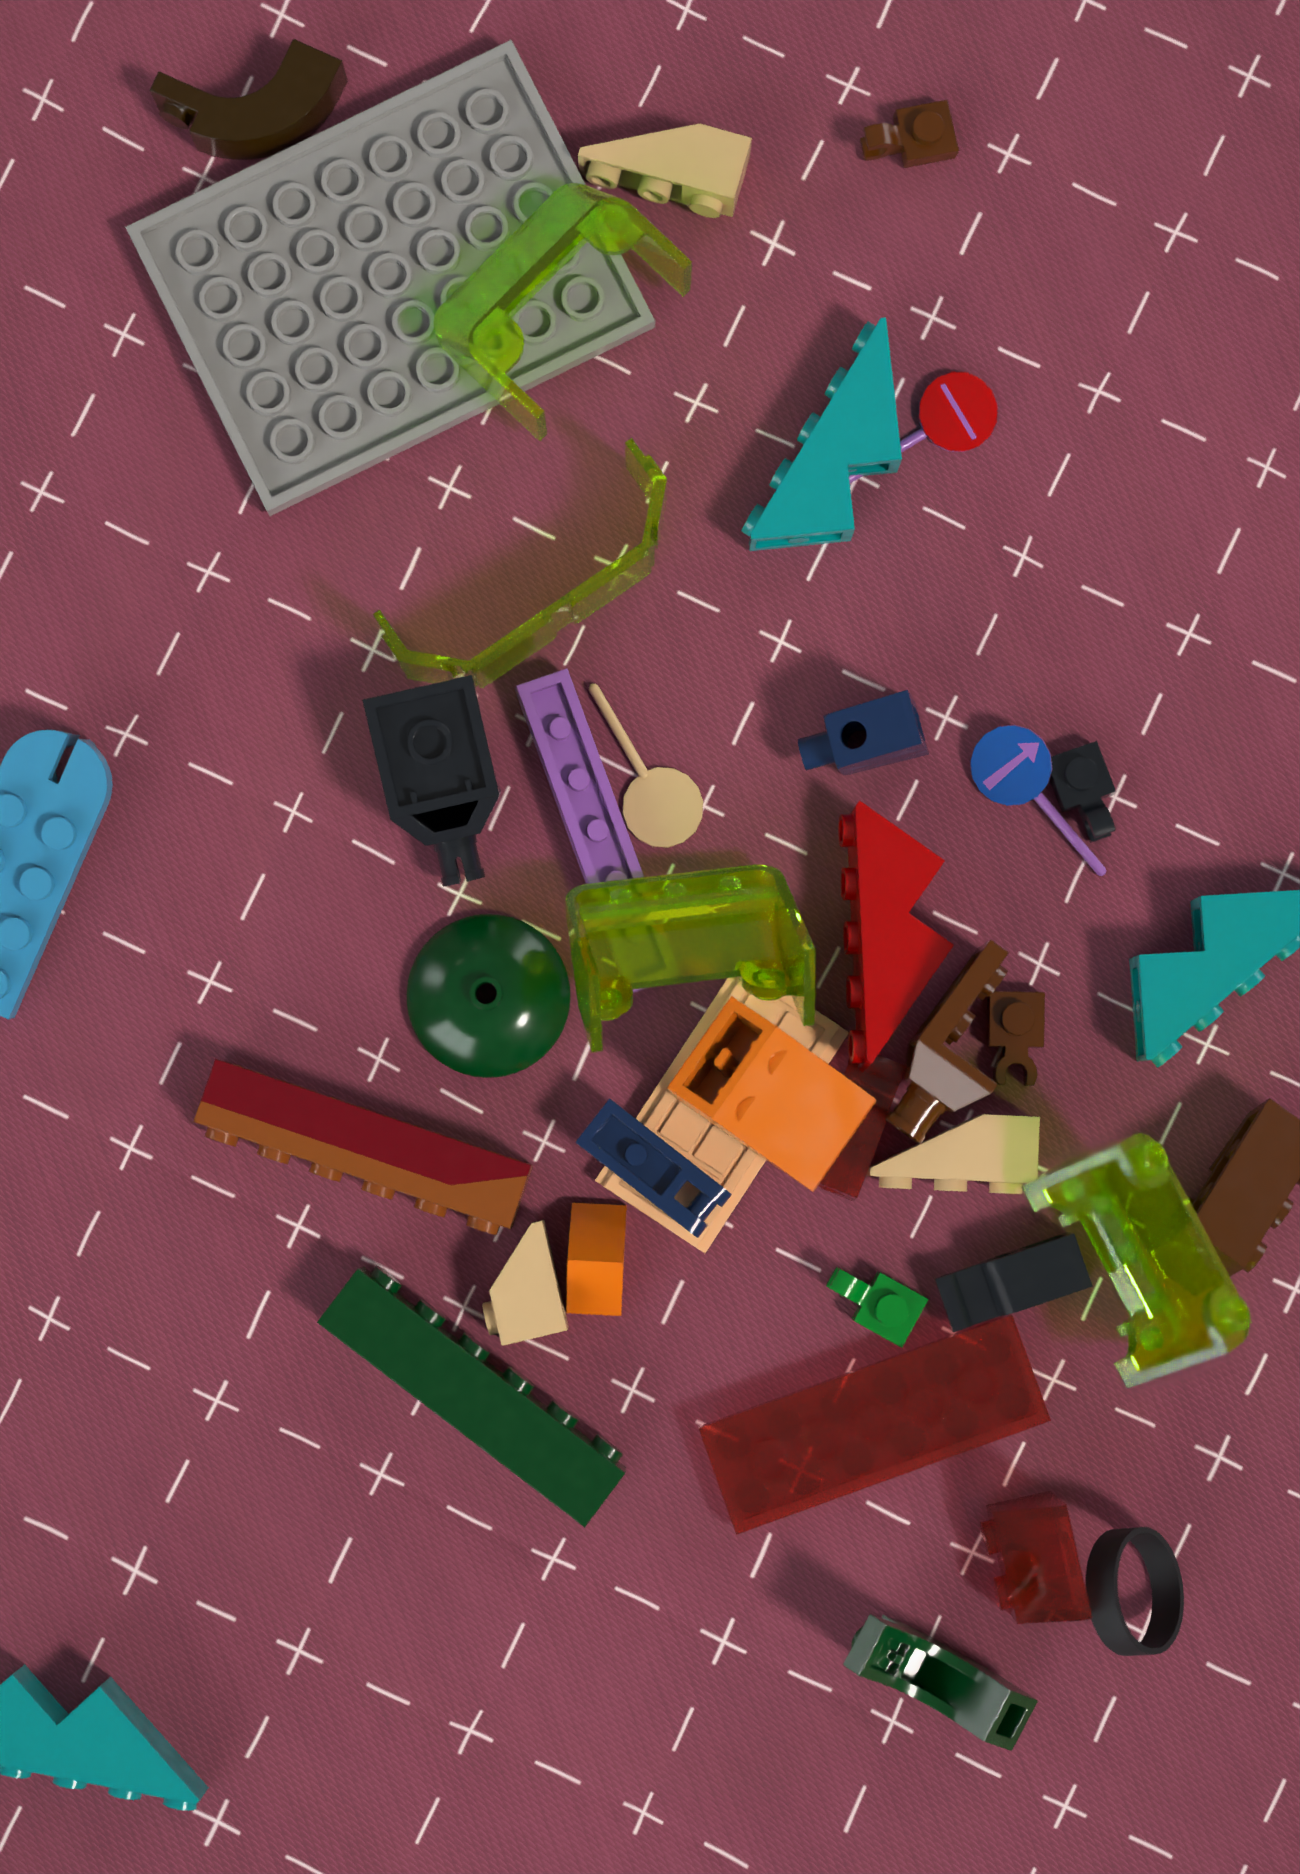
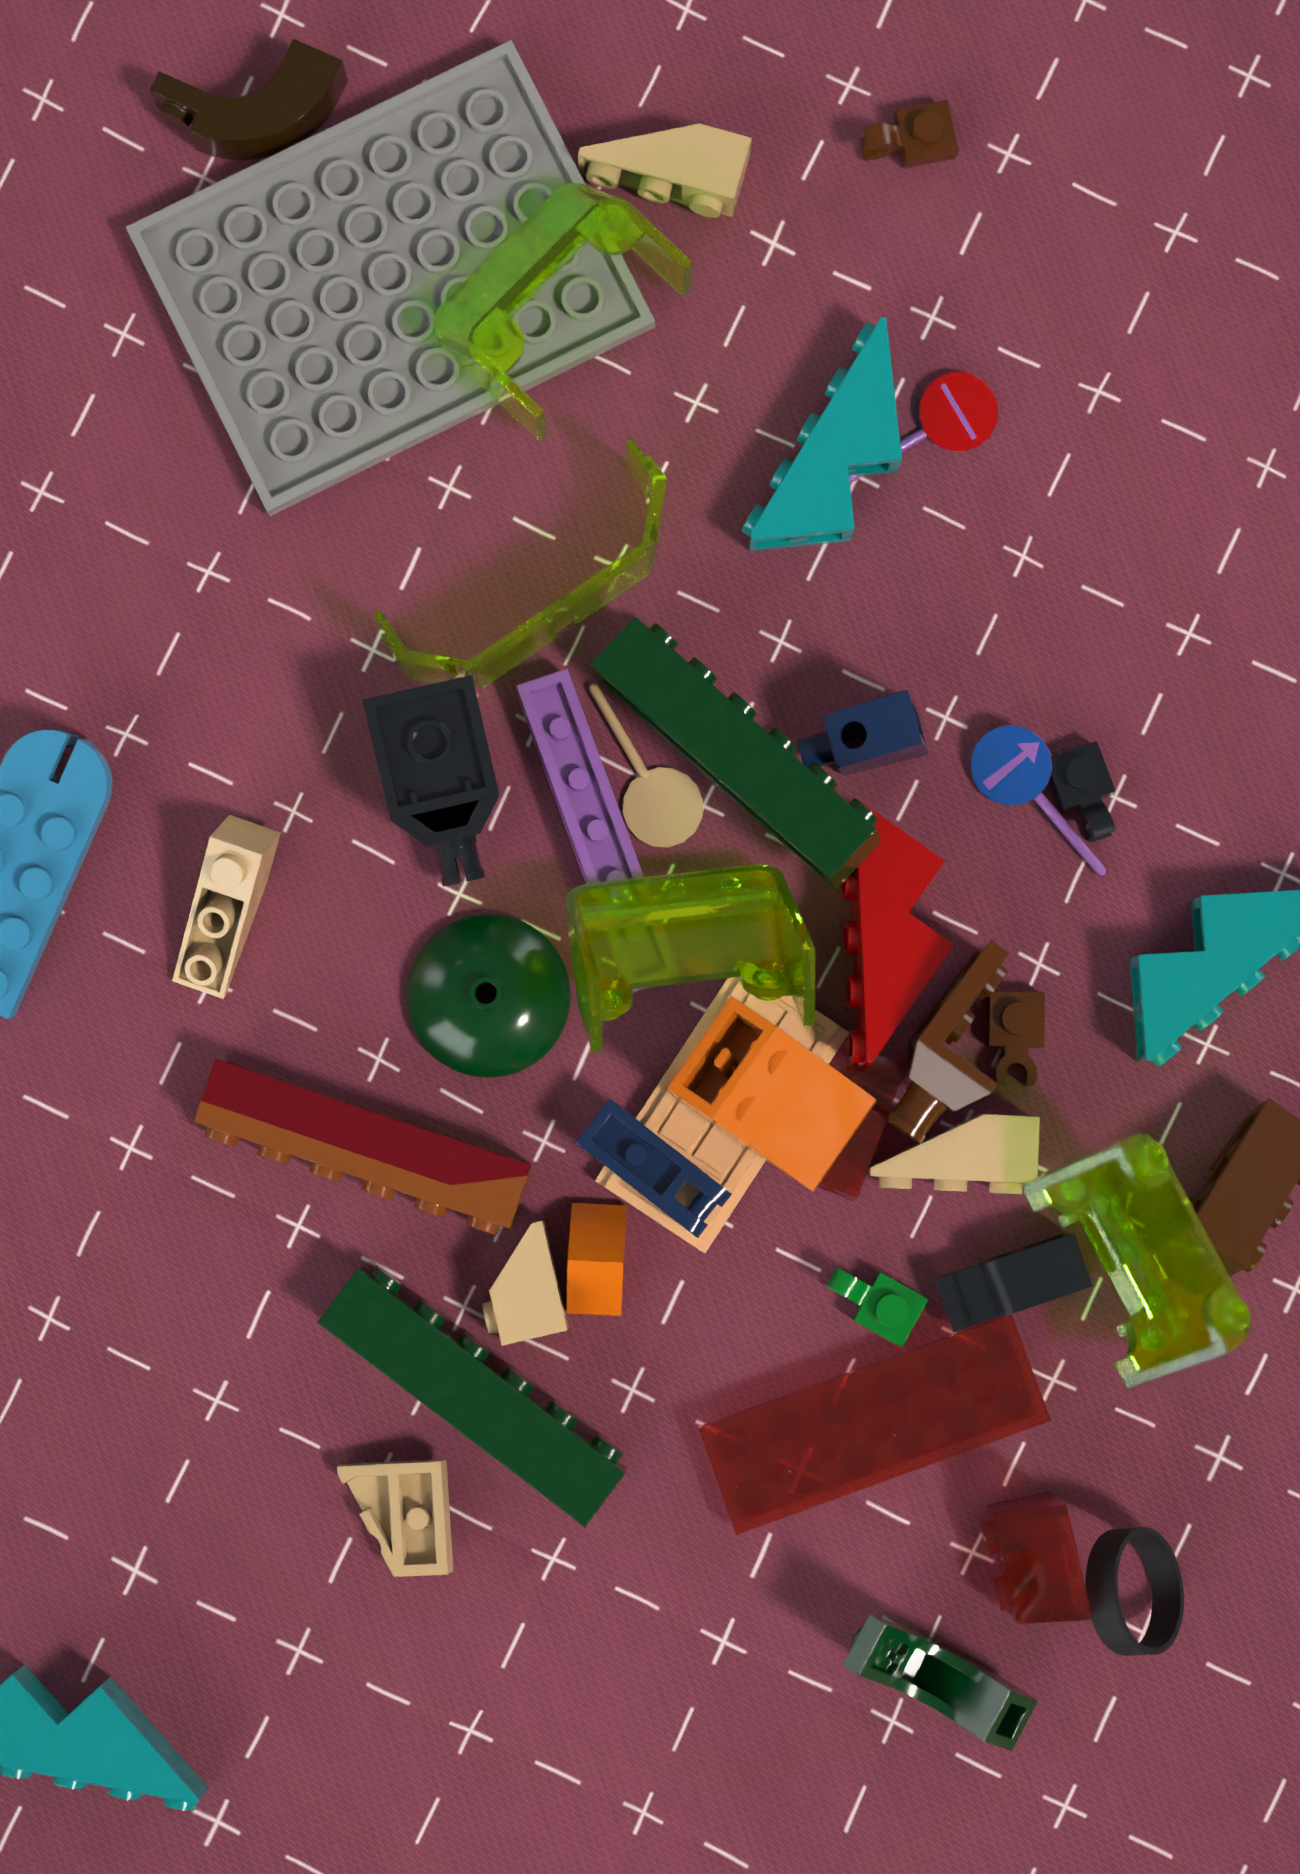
(225, 904): none -> tan slope
(406, 1511): none -> tan wing
(736, 752): none -> dark green brick

